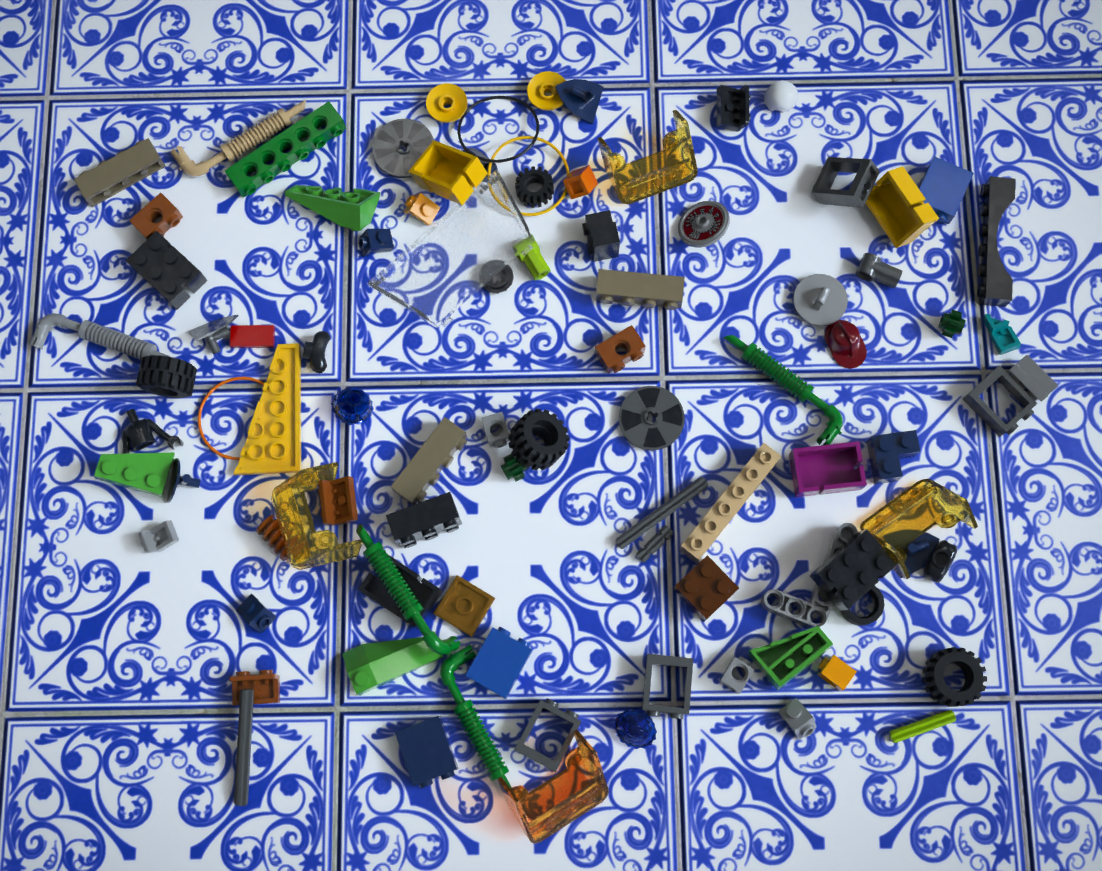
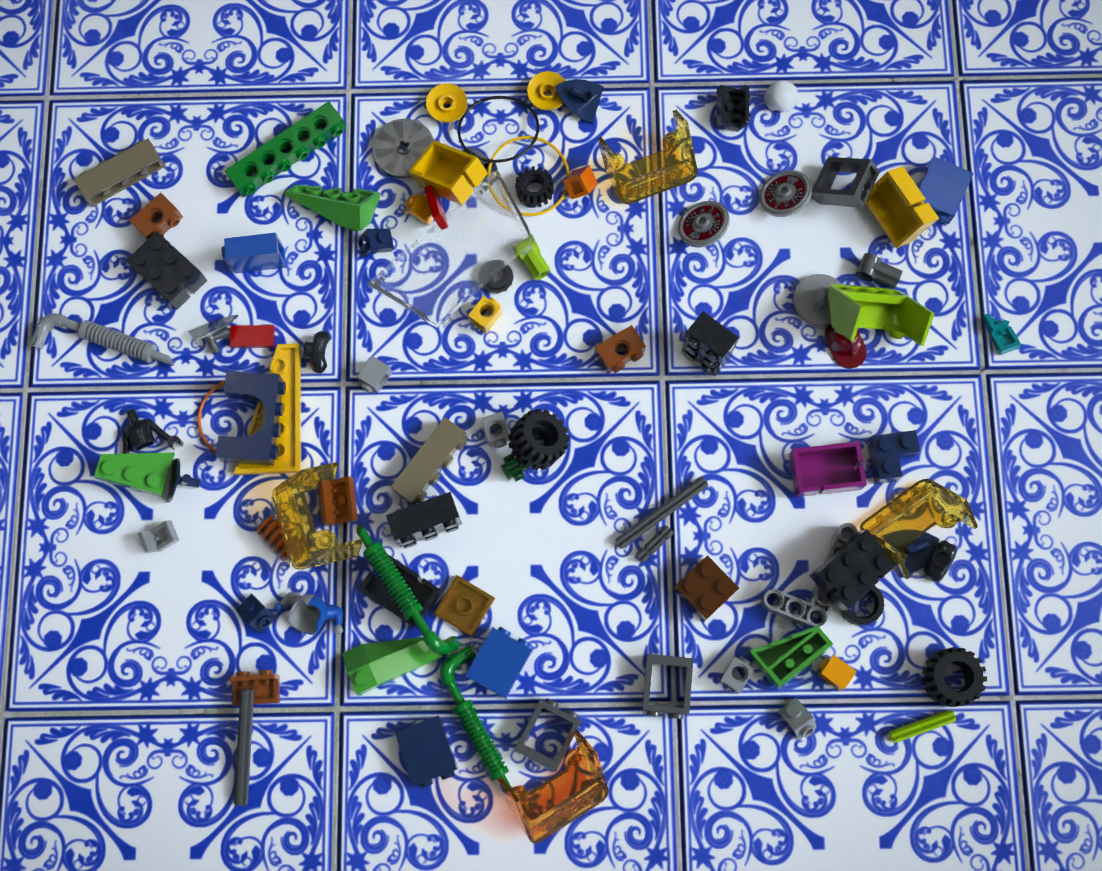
(166, 376): black tyre -> none
(241, 143): tan piece -> none
(254, 252): none -> blue brick
(261, 446): none -> dark blue arch
(309, 613): none -> light grey piece
(352, 406): clear blue piece -> none
(374, 375): none -> light grey brick
(436, 207): none -> red tile
(482, 322): none -> yellow brick
(601, 236): black brick -> none
(635, 728): clear blue piece -> none
(640, 288): dark tan brick -> none
(645, 433): dark grey piece -> none
(709, 344): none -> black piece
(730, 503): tan brick -> none
(785, 193): none -> light grey shield
(792, 383): green piece -> none
(877, 308): none -> lime windscreen
(951, 323): dark green gear -> none
(987, 414): dark grey window -> none
(995, 282): black arch -> none
(1033, 377): light grey bracket -> none

